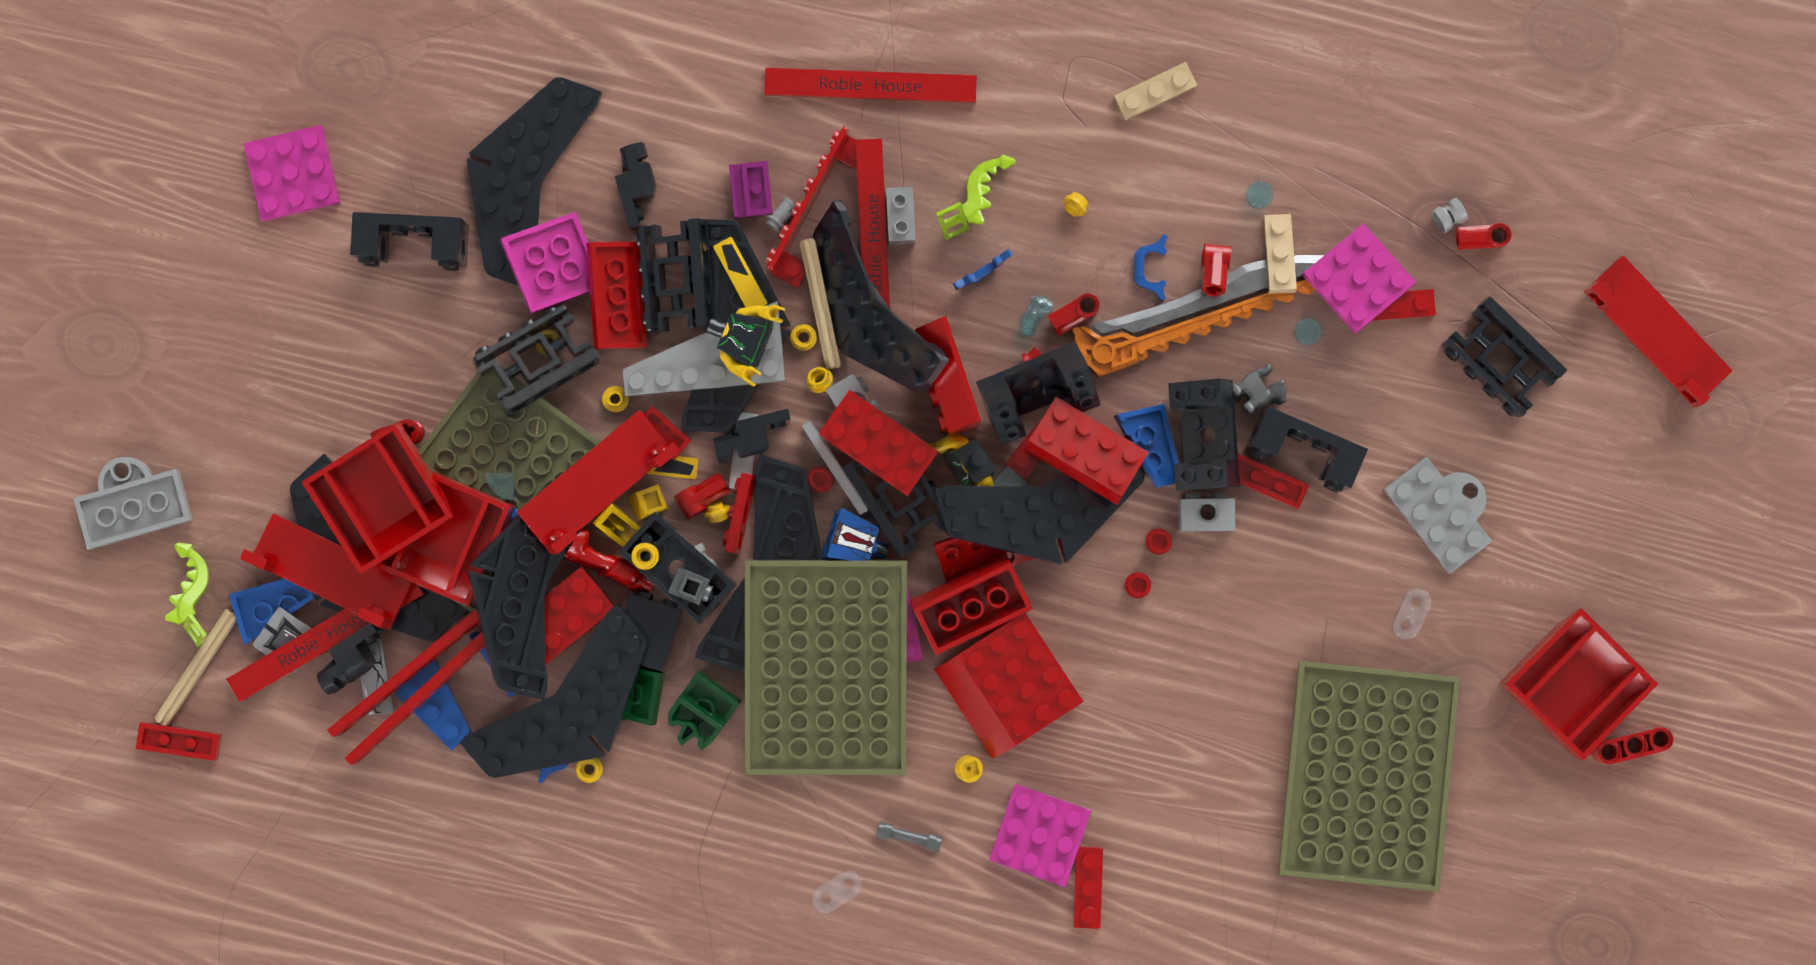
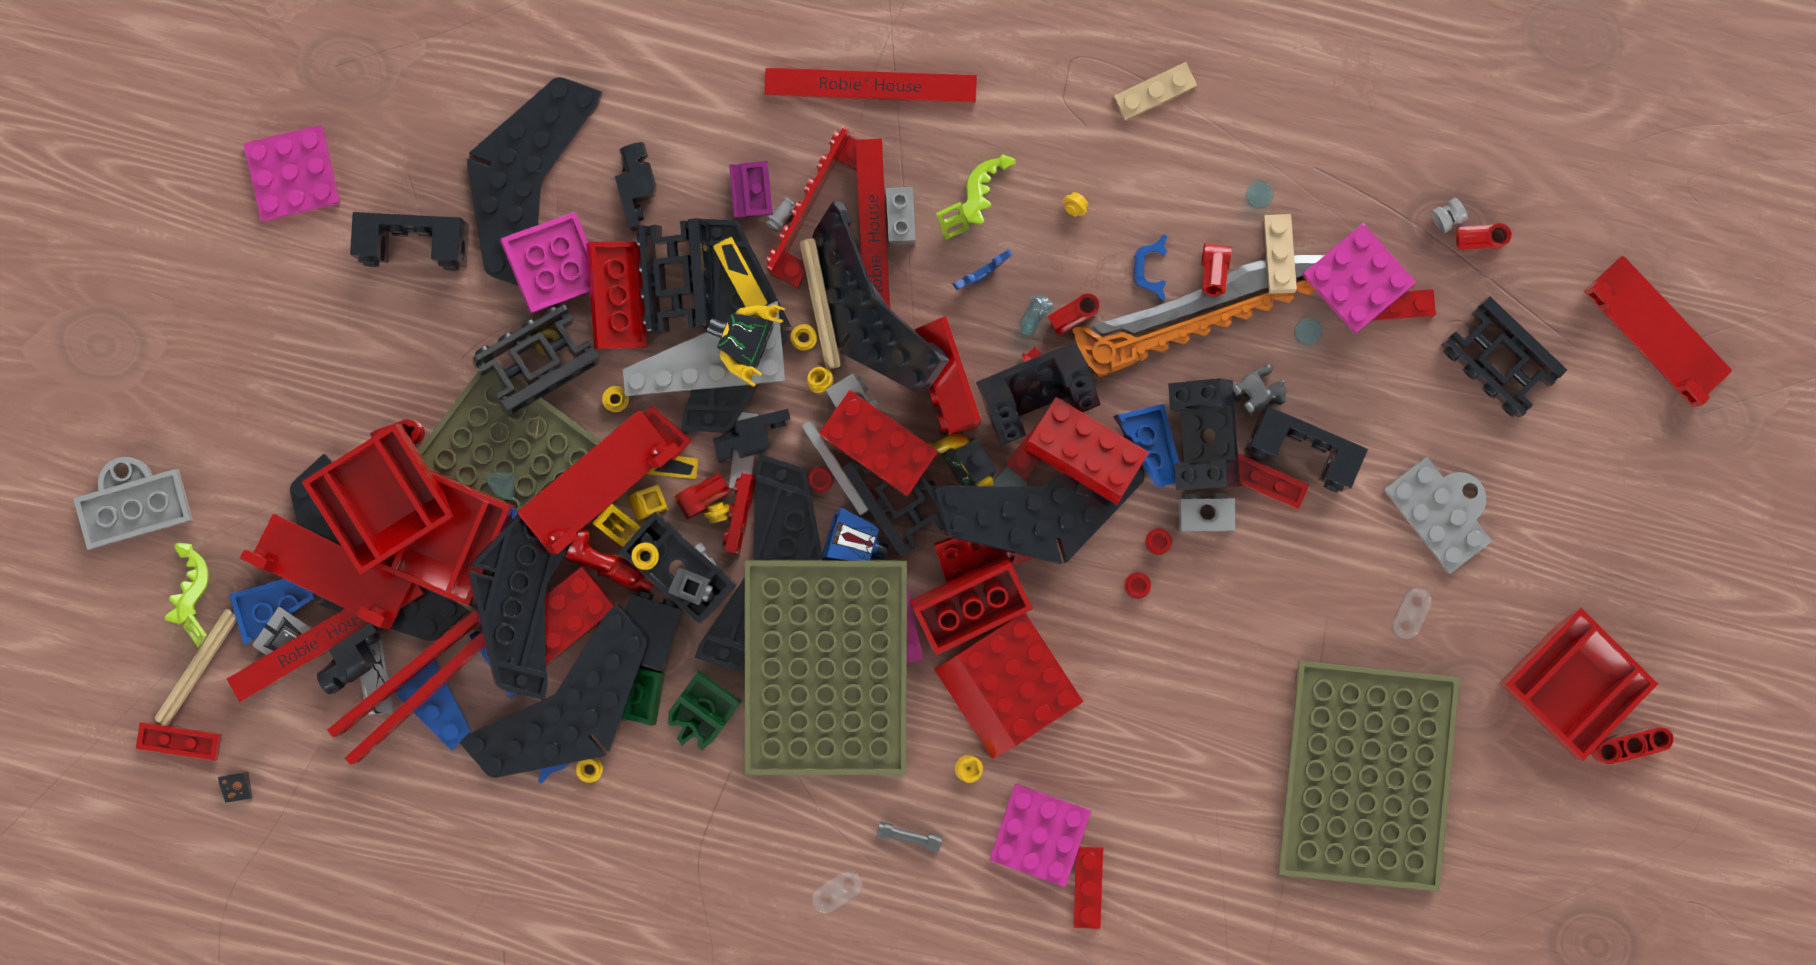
(235, 787): none -> black slope

